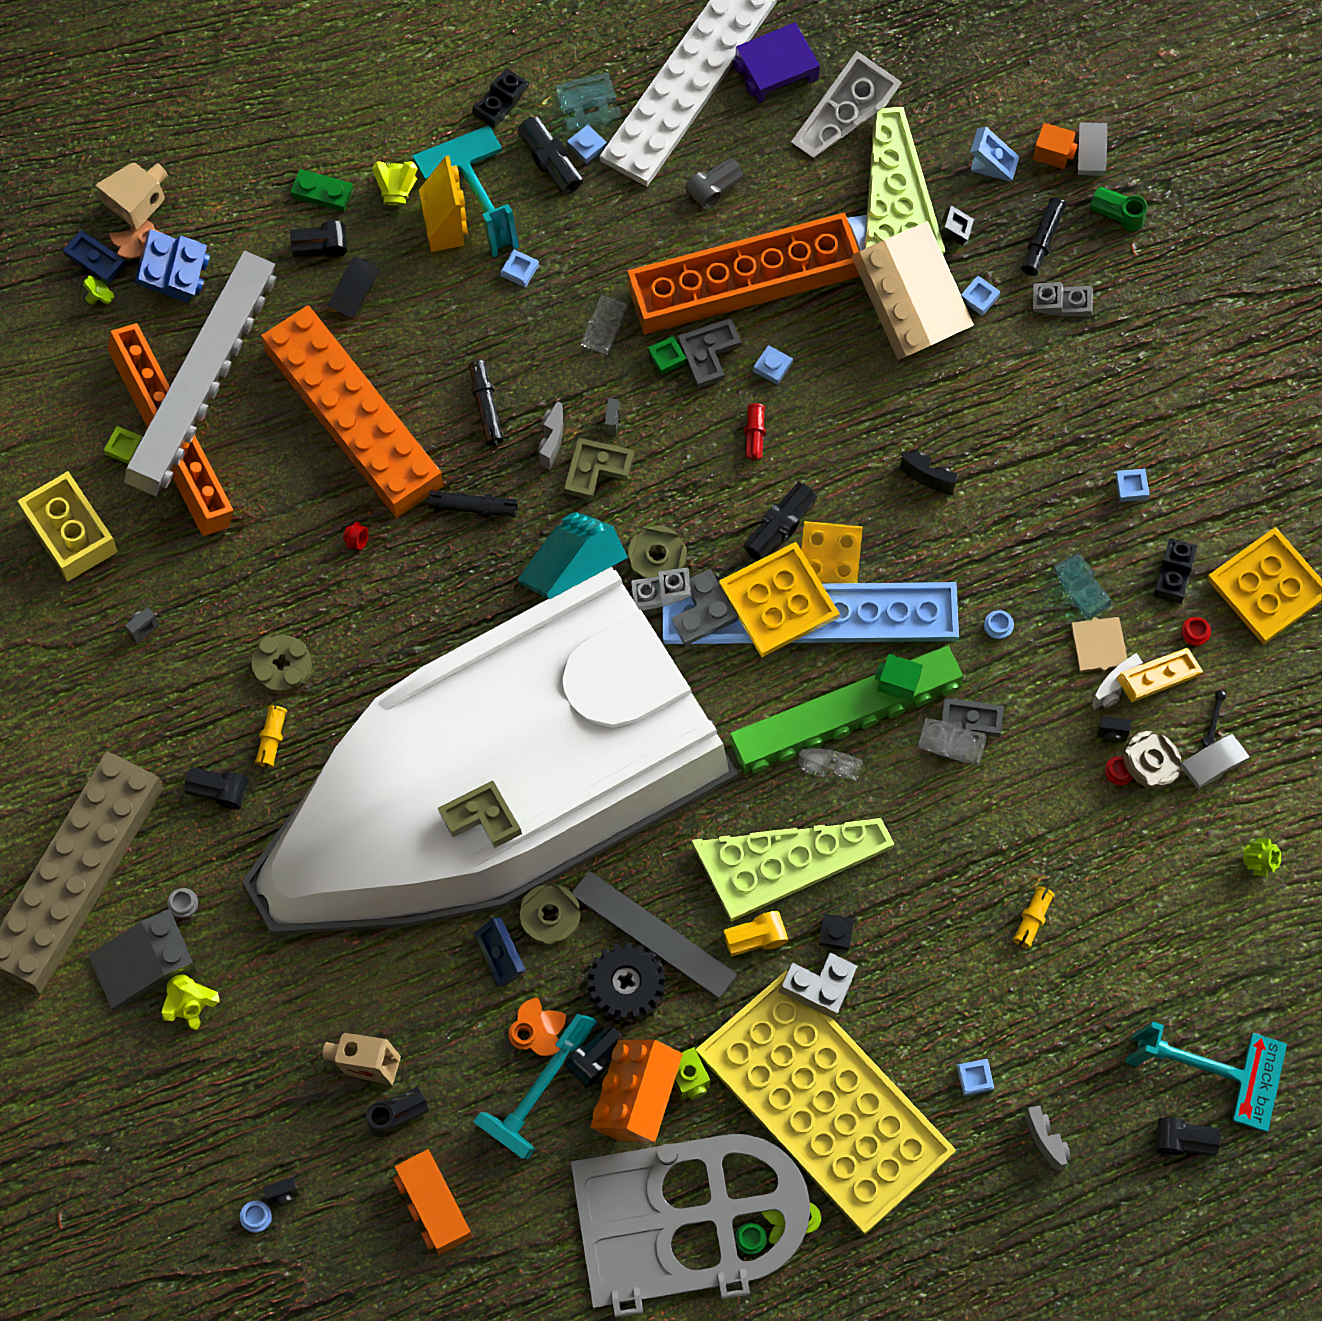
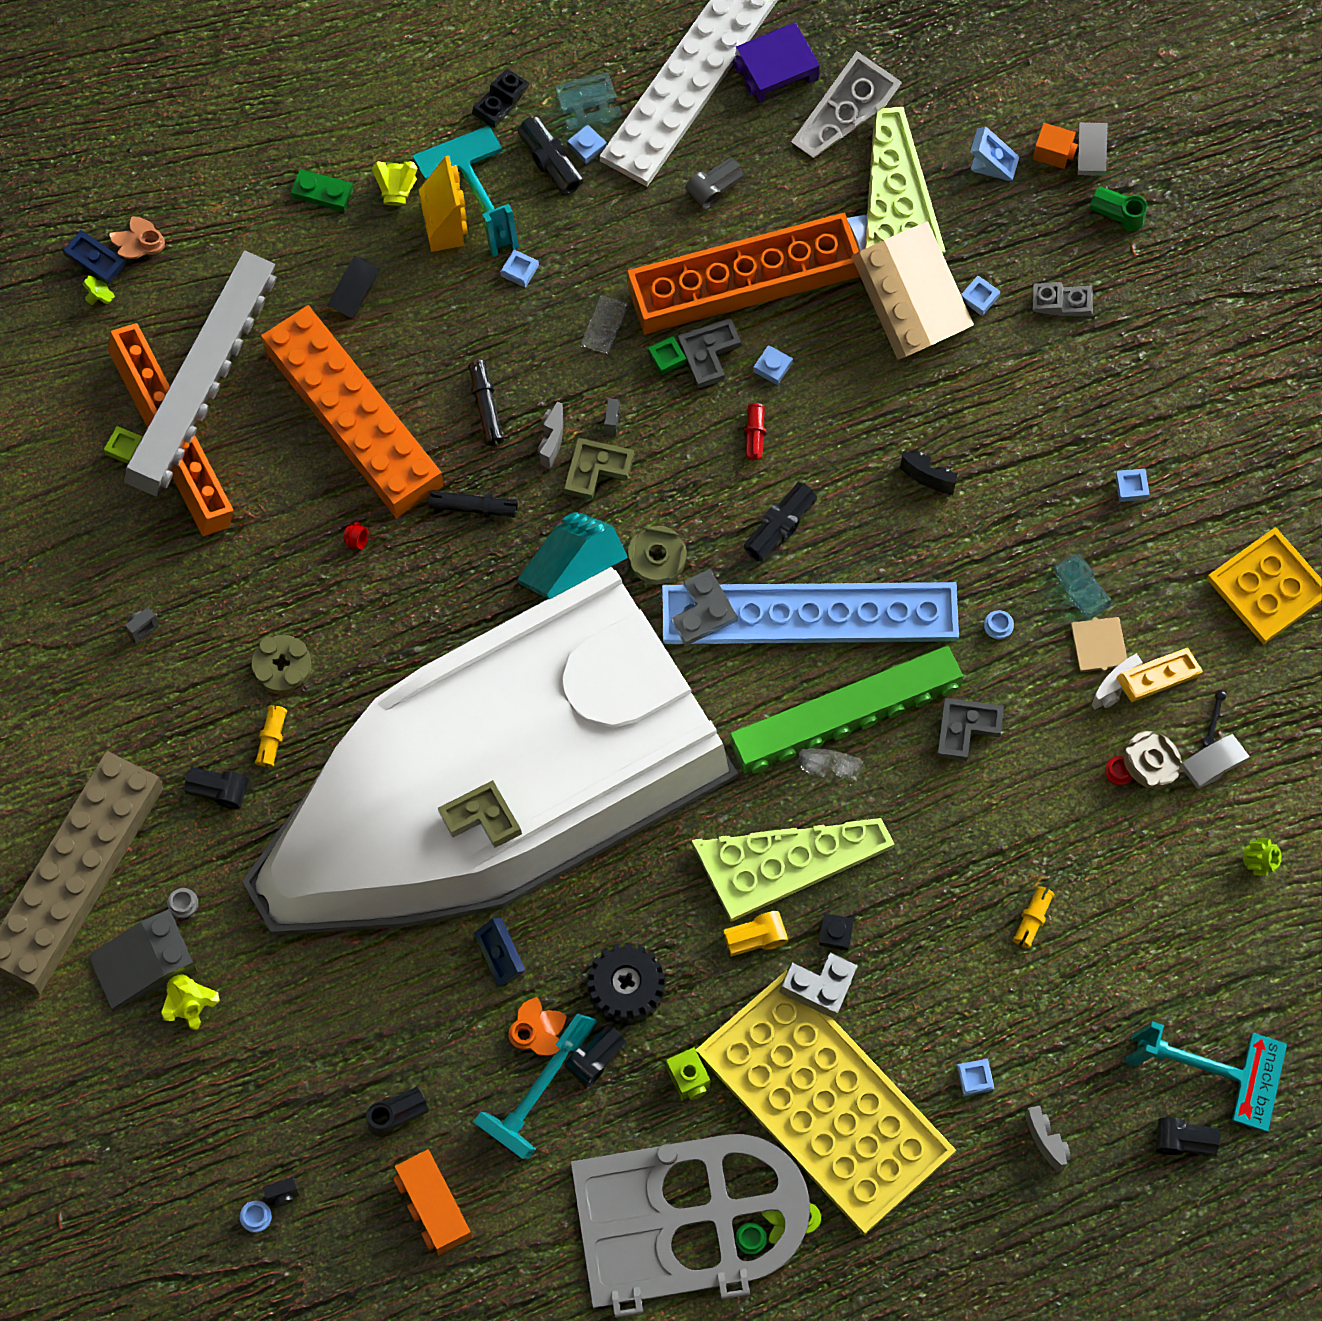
(67, 526): light yellow brick -> none
(133, 192): tan torso -> none
(172, 265): plate -> none
(328, 239): black piece -> none
(364, 1057): tan torso -> none
(550, 932): olive plate -> none
(636, 1090): orange brick -> none
(654, 935): dark grey tile -> none
(662, 590): light grey slope -> none
(779, 599): yellow plate -> none
(833, 551): yellow plate -> none
(898, 677): green brick -> none
(952, 742): clear slope -> none
(956, 225): plate -> none
(1033, 262): black pin -> none
(1113, 729): black plate -> none
(1175, 570): black slope -> none
(1196, 631): red plate -> none

